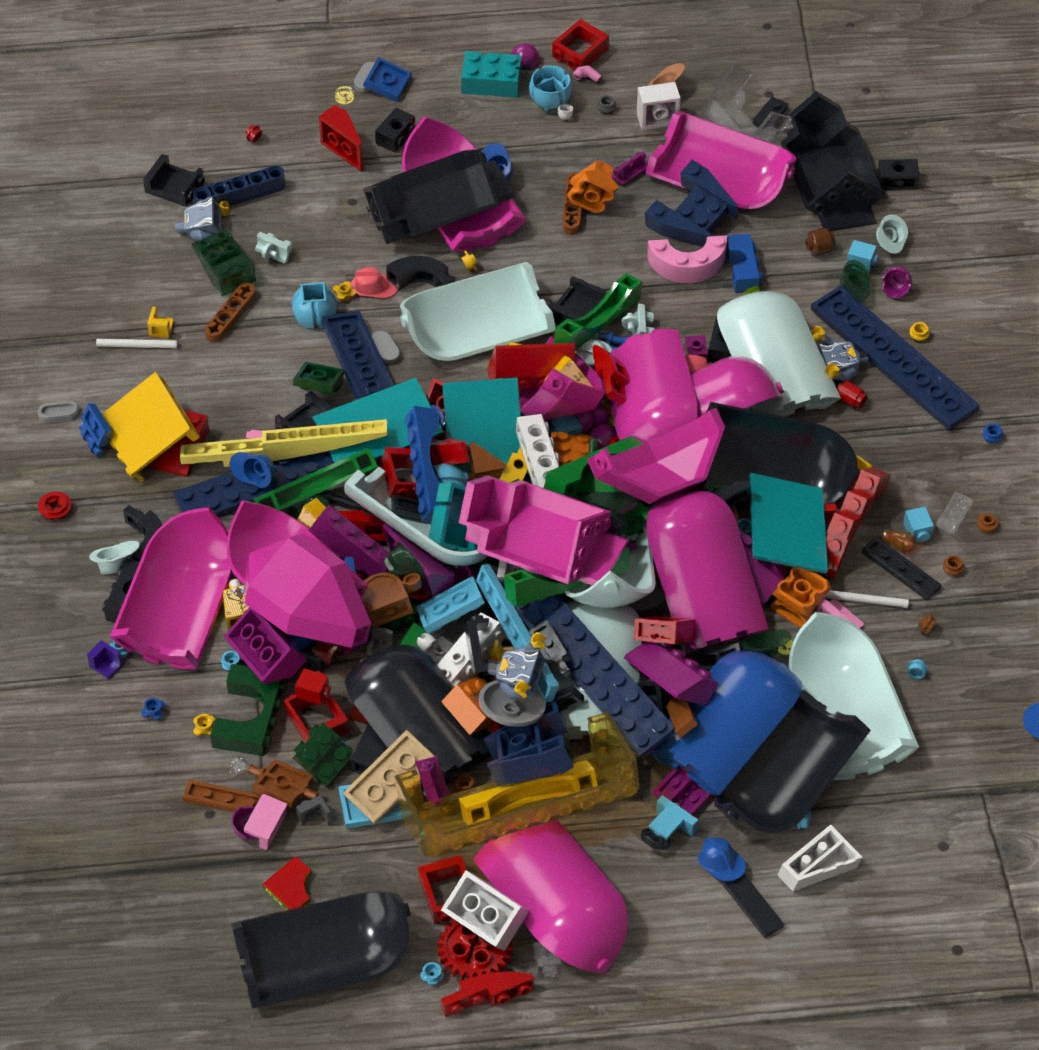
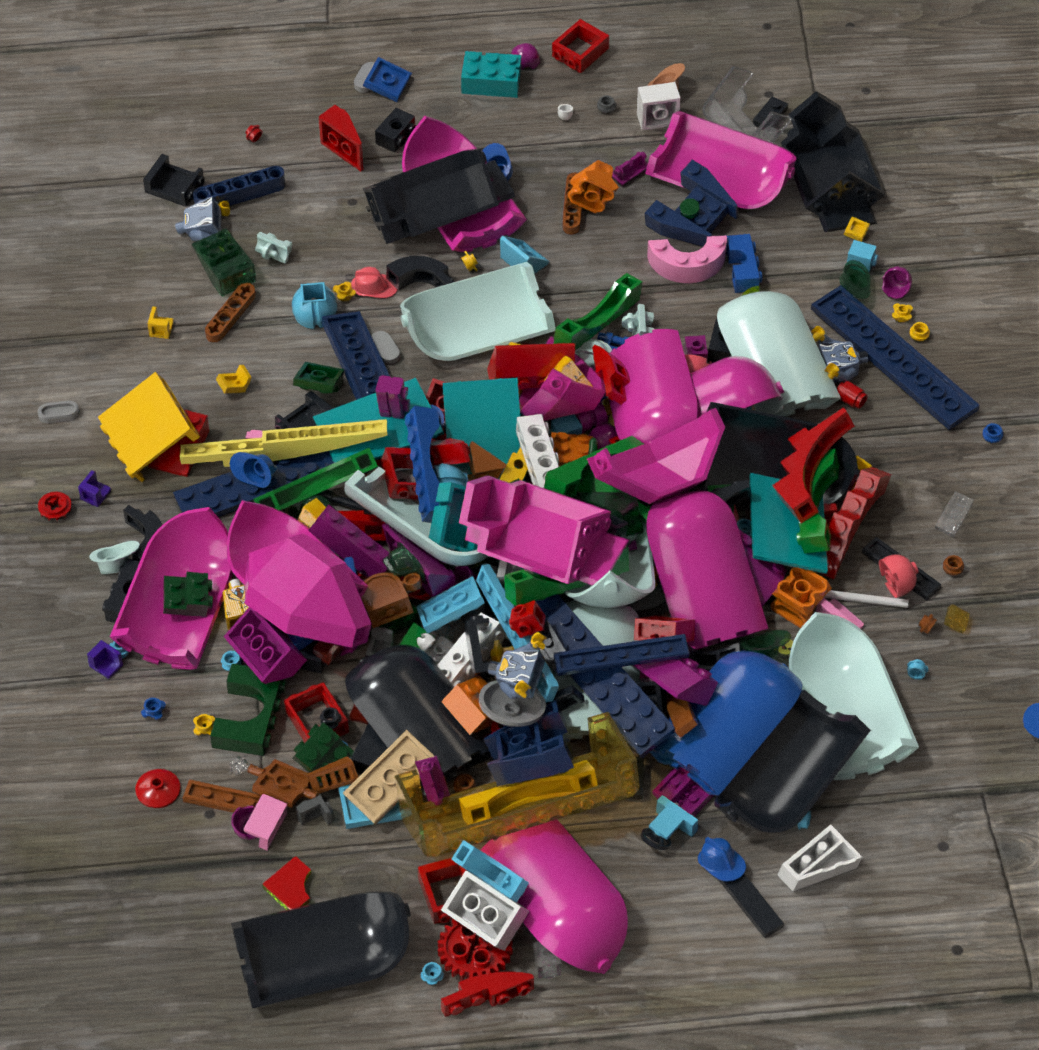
(92, 490): none -> dark purple panel
(95, 429): blue plate -> none
(136, 343): white bar -> none
(160, 795): none -> red dish
(187, 594): none -> dark green plate
(234, 382): none -> yellow bracket
(312, 686): red brick -> none
(330, 713): none -> black plate
(338, 766): none -> dark orange slope
(344, 95): clear tile -> none
(392, 397): none -> magenta brick
(405, 507): black tile -> none
(490, 870): none -> medium azure arch
(517, 251): none -> medium azure slope
(527, 619): none -> red brick
(550, 87): medium azure piece -> none
(576, 301): black panel -> none
(586, 71): bright pink arm -> none
(621, 655): none -> dark blue tile
(689, 208): none -> dark green tile
(801, 465): none -> red arch
(814, 532): none -> green arch
(820, 241): reddish brown head -> none
(856, 229): none -> yellow tile
(892, 233): light aqua piece -> none
(899, 174): black brick -> none
(899, 574): none -> coral cylinder
(900, 539): clear orange cone -> none
(902, 312): none -> yellow plate
(919, 524): medium azure brick -> none
(956, 618): none -> clear yellow tile
(987, 522): dark orange plate -> none

